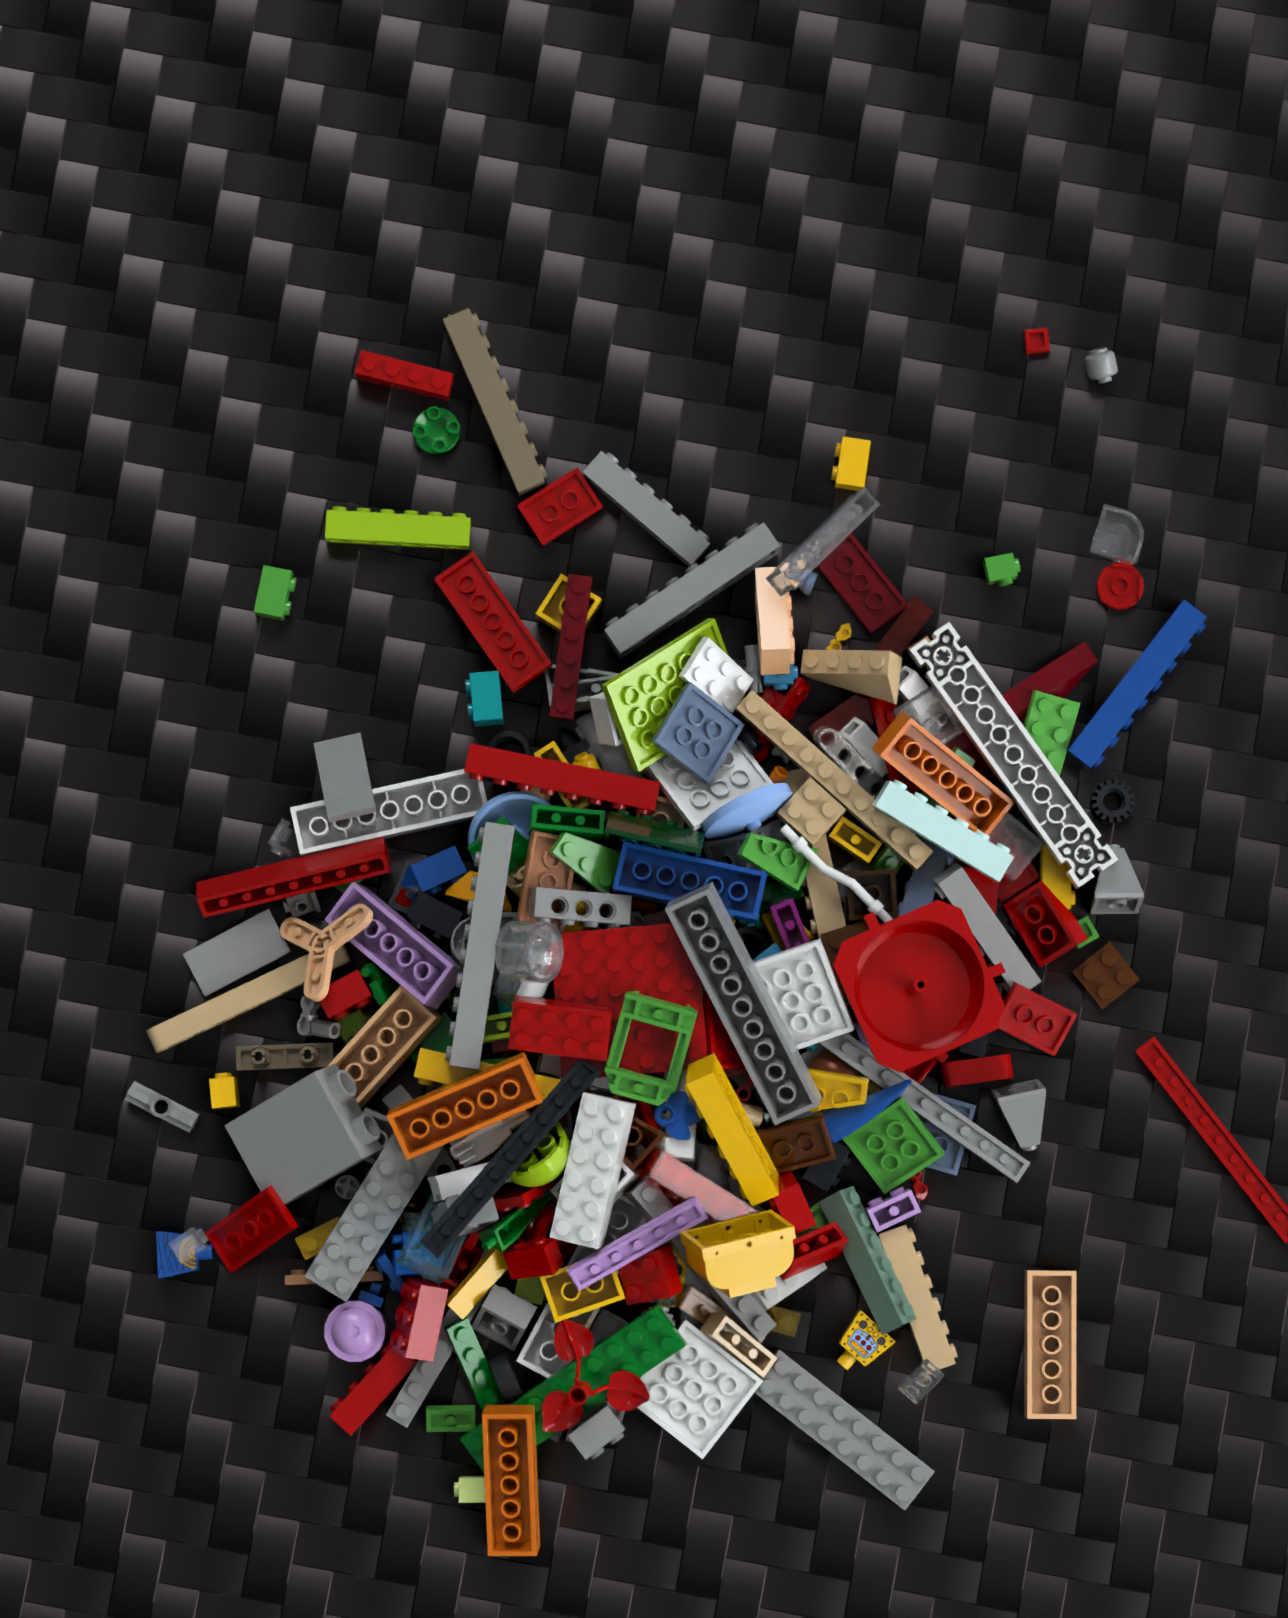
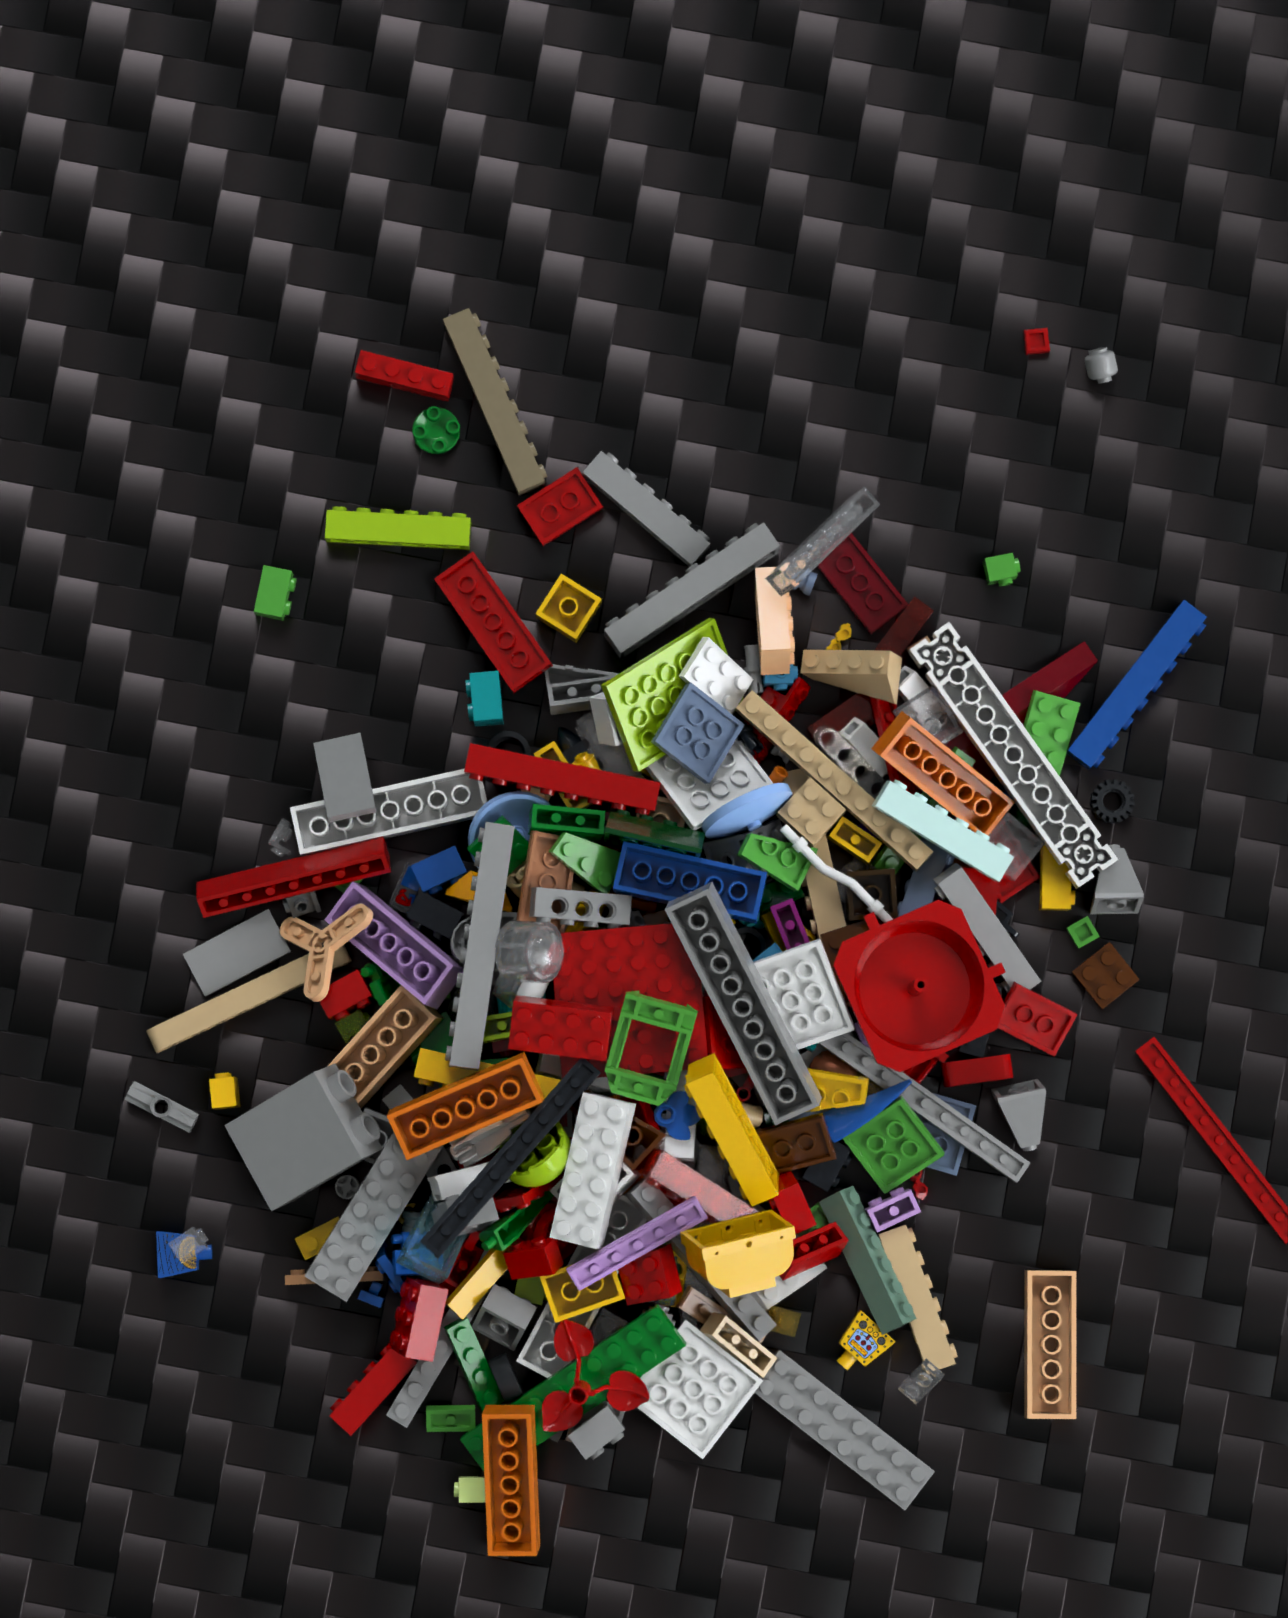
(251, 1229): red tile -> none
(284, 1056): dark tan plate -> none
(310, 1025): light grey bar -> none
(355, 1331): lavender piece -> none
(570, 647): dark red plate -> none
(852, 463): yellow brick -> none
(1044, 923): red slope -> none
(1118, 535): clear brick -> none
(1119, 586): red tile -> none

